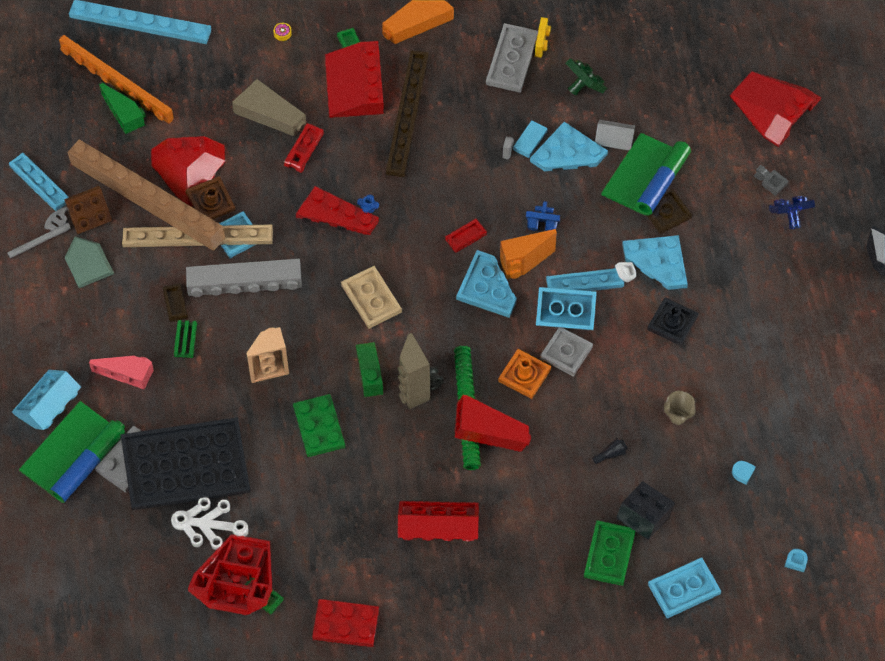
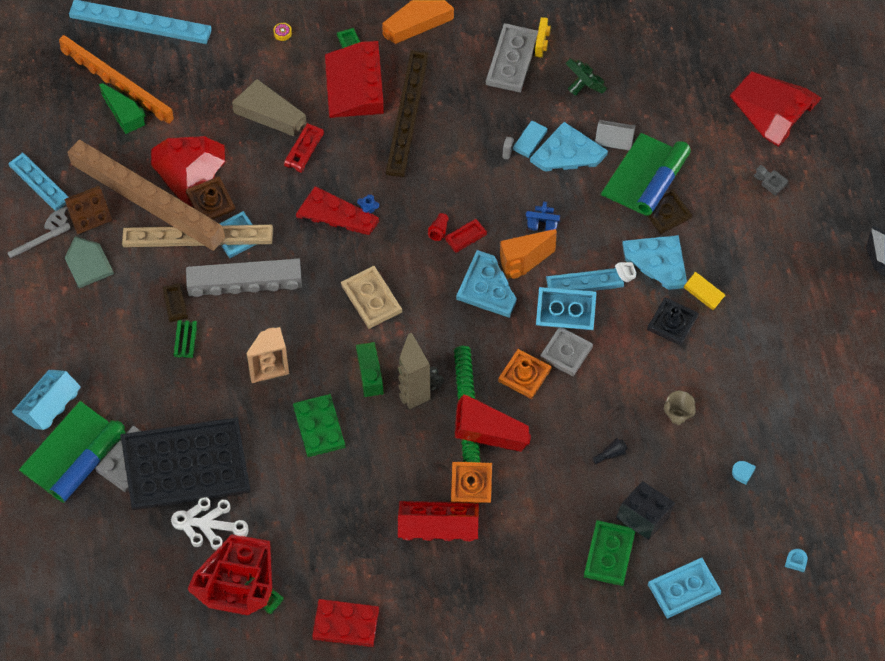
(126, 369): coral slope -> none
(438, 228): none -> red cone
(471, 482): none -> orange plate
(704, 291): none -> yellow tile
(791, 208): clear blue plate -> none

